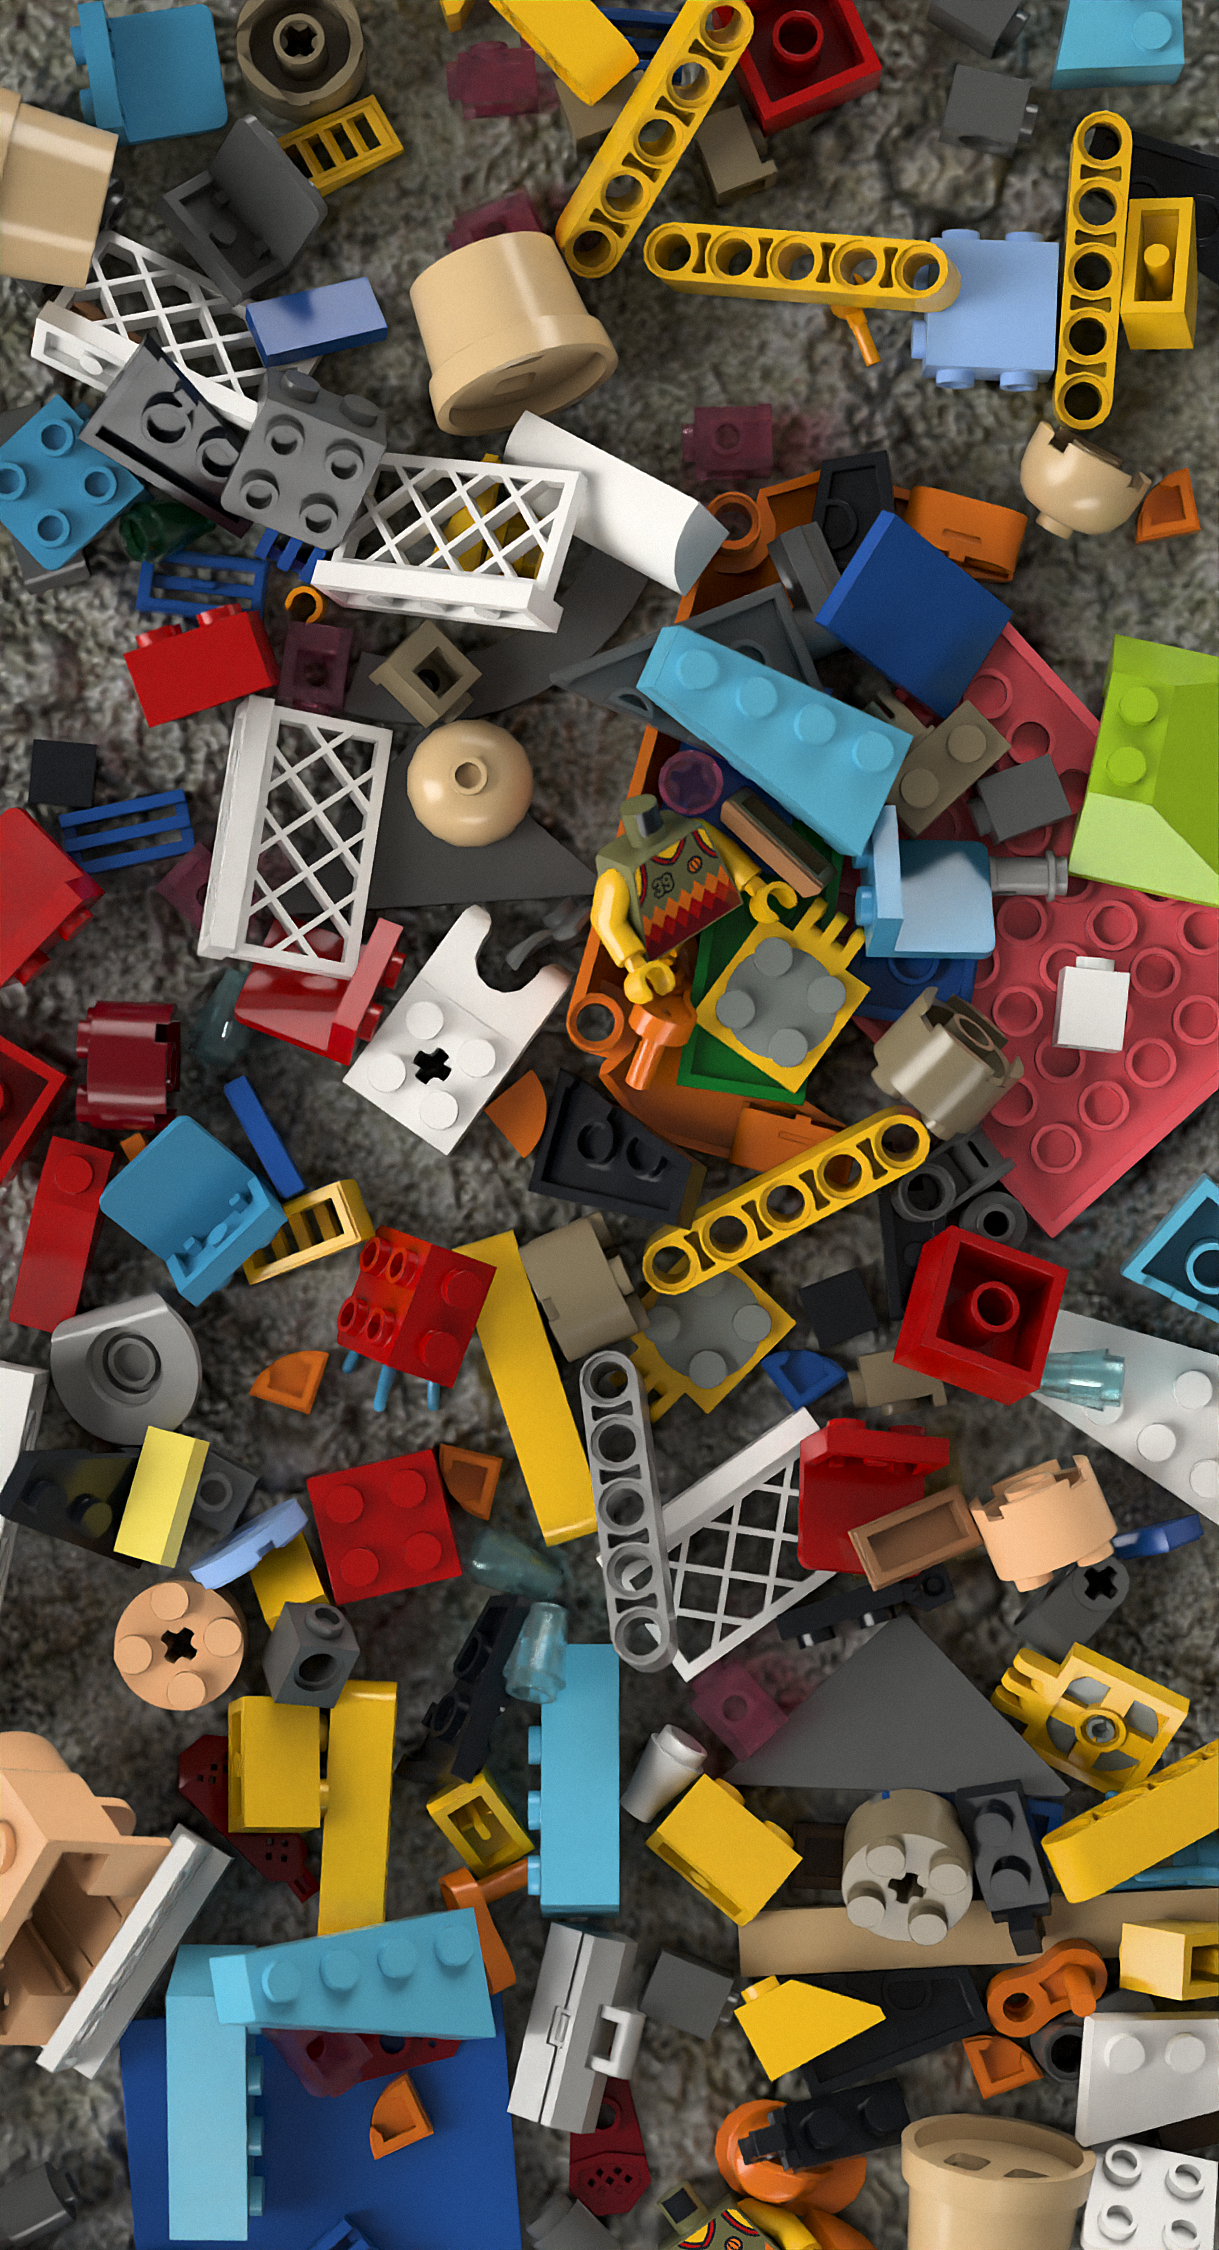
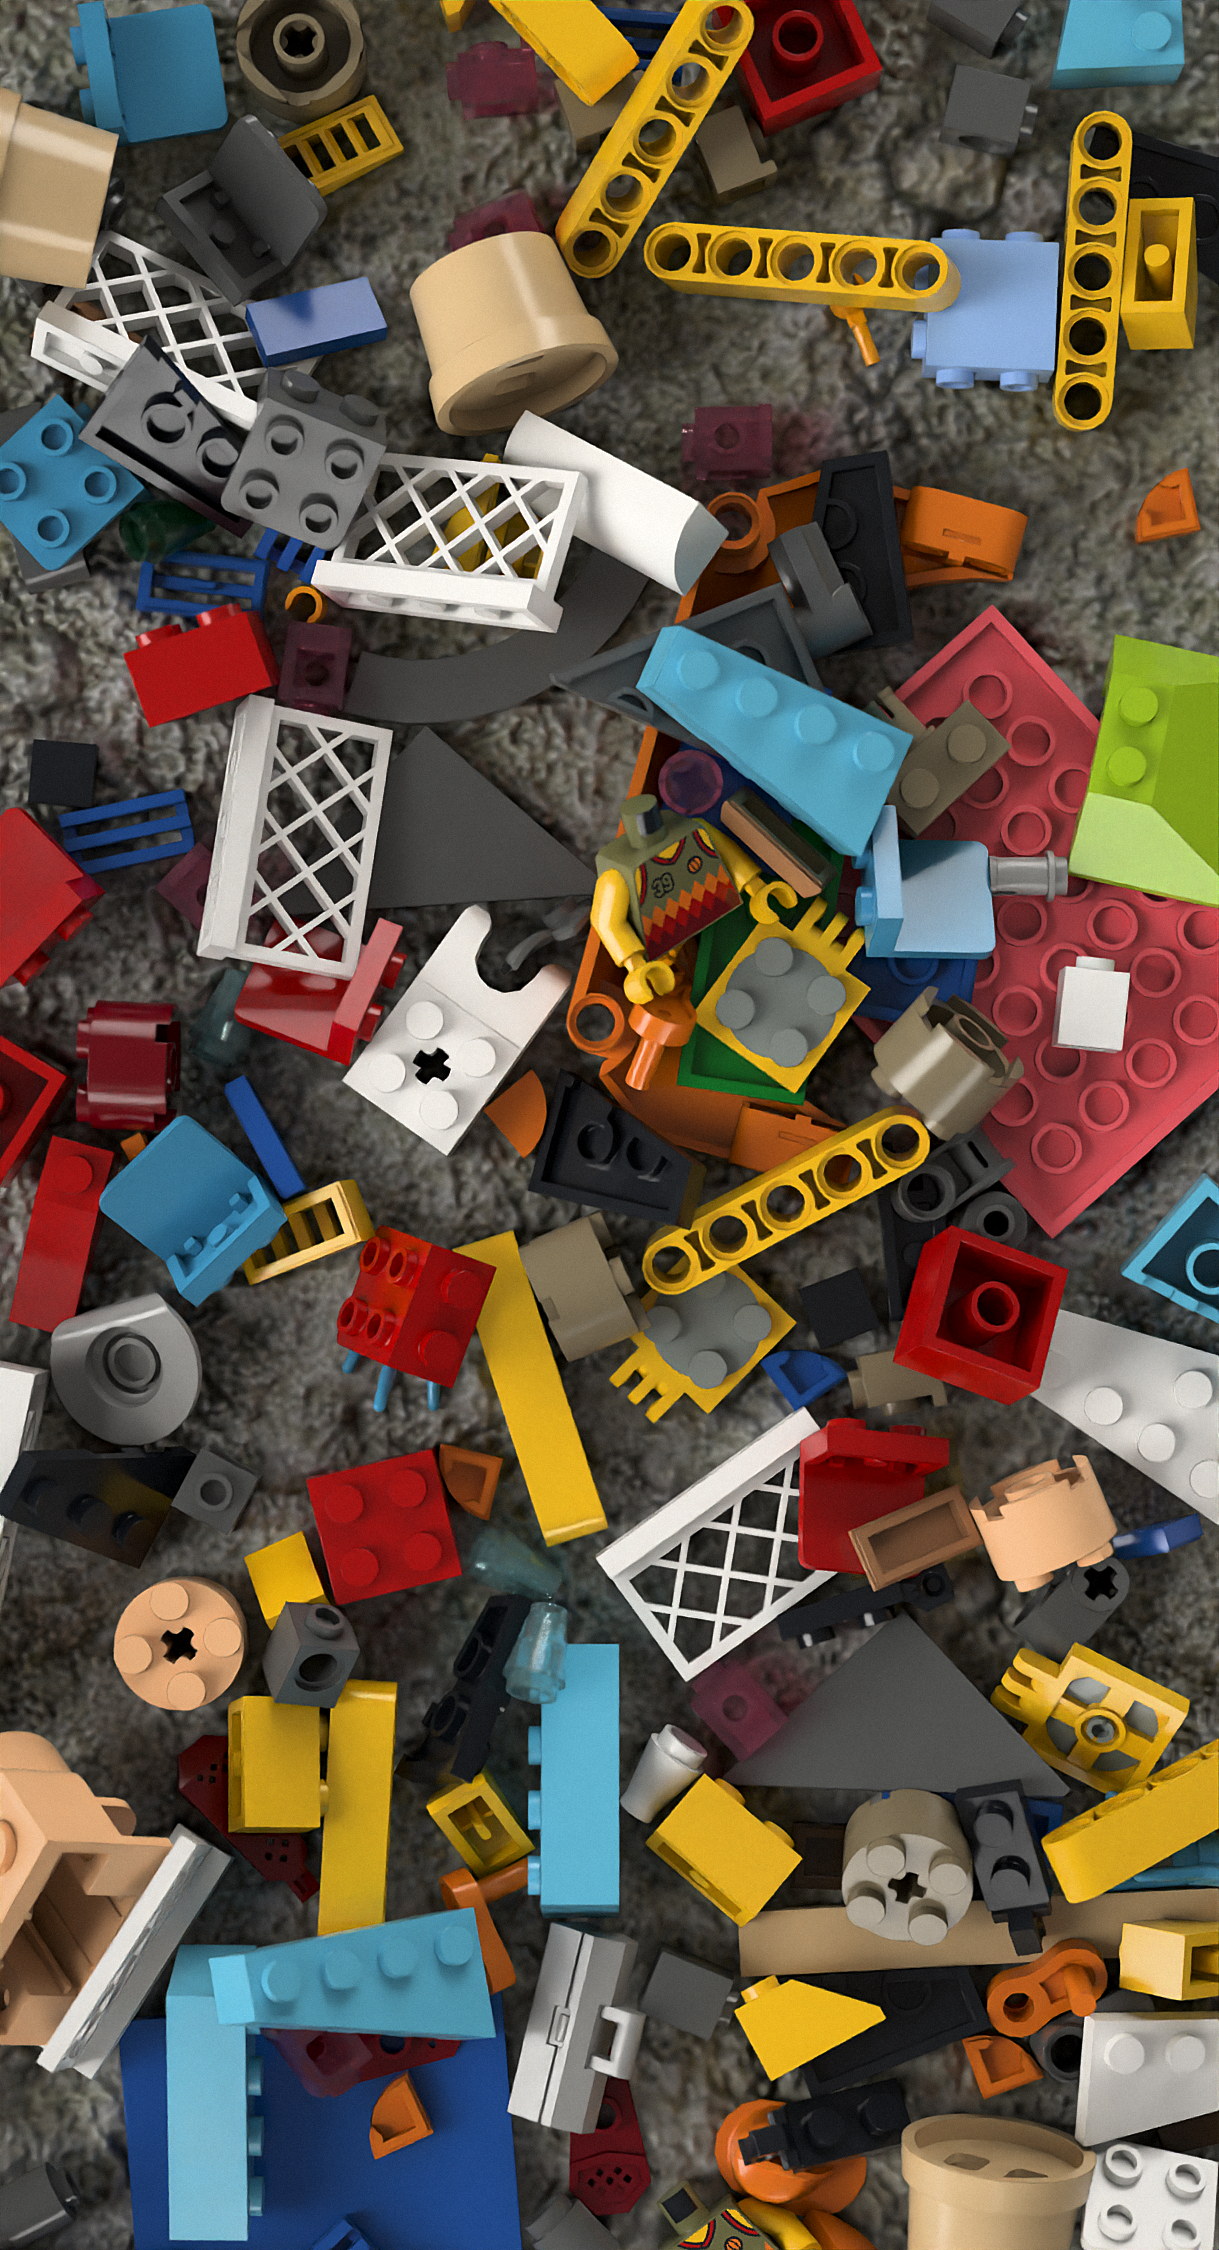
(161, 1496): light yellow tile -> none
(248, 1544): light blue tile -> none
(292, 1380): orange tile -> none
(435, 657): dark tan brick -> none
(470, 783): tan cylinder -> none
(610, 1485): light grey beam -> none
(913, 615): blue tile -> none
(1018, 801): dark grey brick -> none
(1077, 483): tan cylinder -> none
(1084, 1378): clear light blue cone -> none

